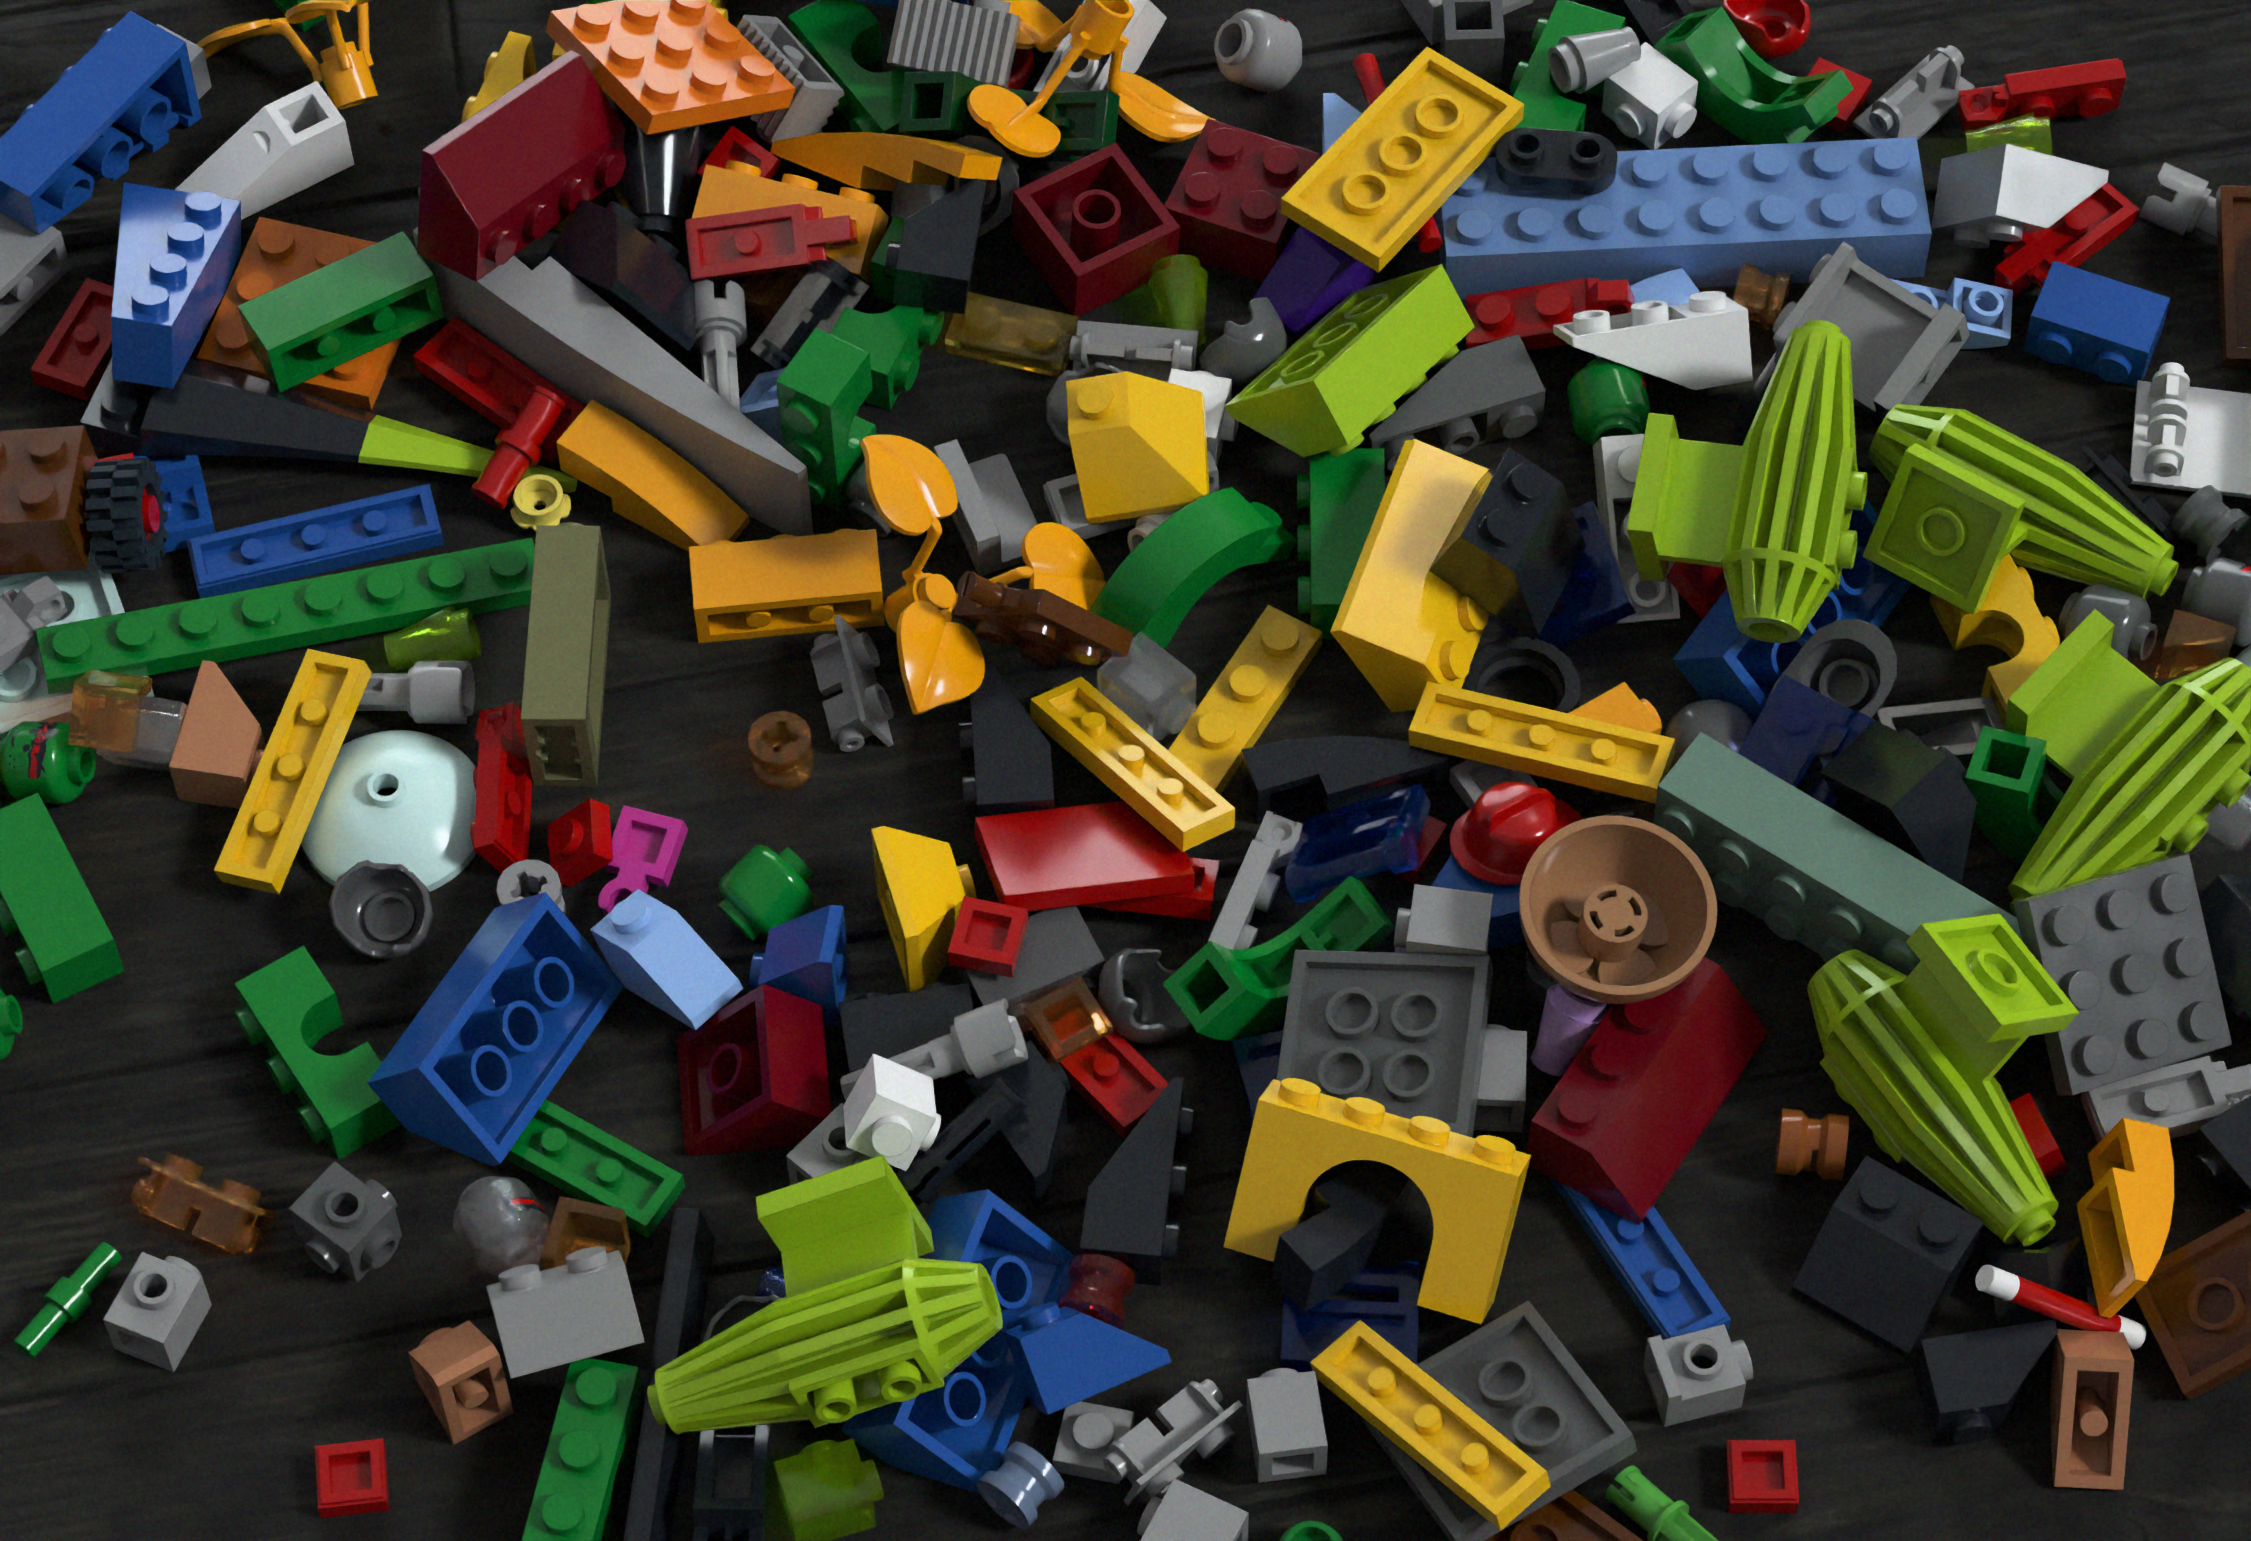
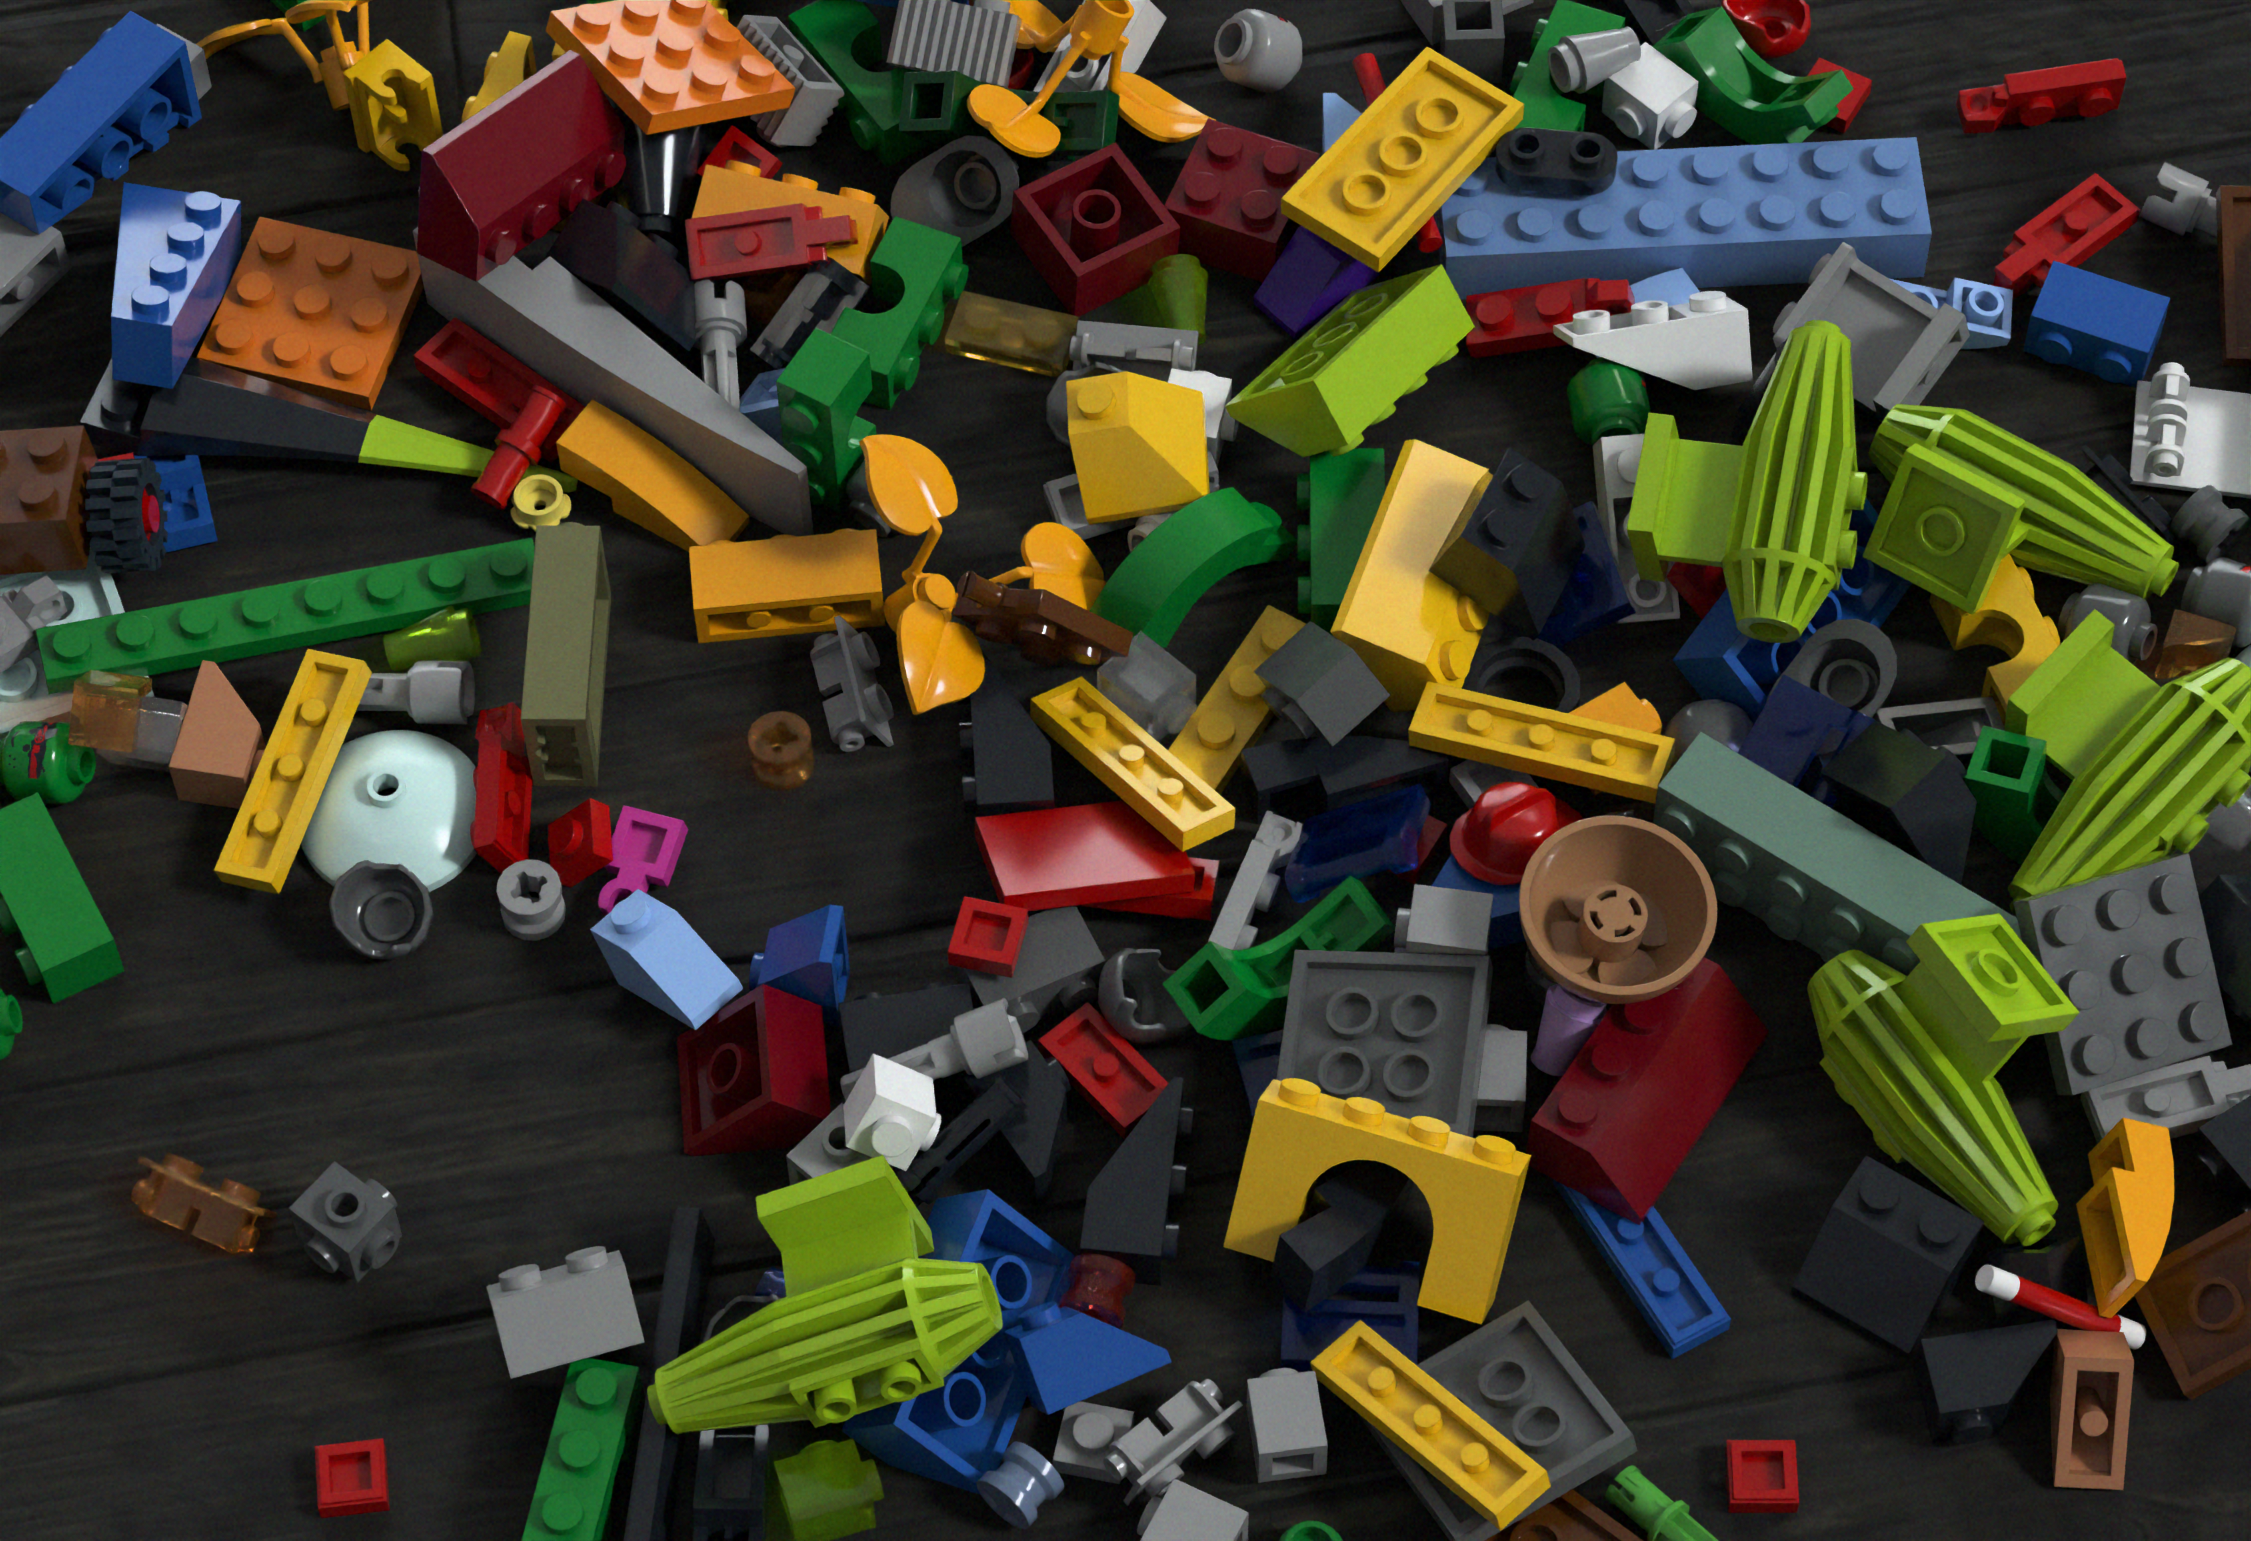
(67, 1300): green bar -> none
(79, 344): red plate -> none
(158, 1310): light grey brick -> none
(277, 152): white slope -> none
(289, 1012): green arch -> none
(315, 542): blue tile -> none
(341, 311): green brick -> none
(392, 104): none -> yellow hinge
(462, 1379): nougat slope -> none
(497, 1031): blue slope -> none
(500, 1223): clear head -> none
(582, 1226): clear orange panel -> none
(596, 1167): green plate -> none
(765, 891): green head -> none
(881, 159): light orange slope -> none
(919, 899): yellow slope -> none
(938, 251): black slope -> none
(990, 508): light grey panel -> none
(1067, 1020): clear orange slope -> none
(1247, 348): dark grey hair -> none
(1319, 685): none -> dark grey brick
(1469, 402): dark grey slope -> none
(1689, 1392): light grey brick -> none
(1762, 294): clear orange wheel -> none
(1811, 1144): dark orange wheel -> none
(1917, 98): light grey hinge -> none
(2008, 193): light grey slope -> none
(2020, 131): clear neon green cone -> none
(2039, 1137): red plate -> none

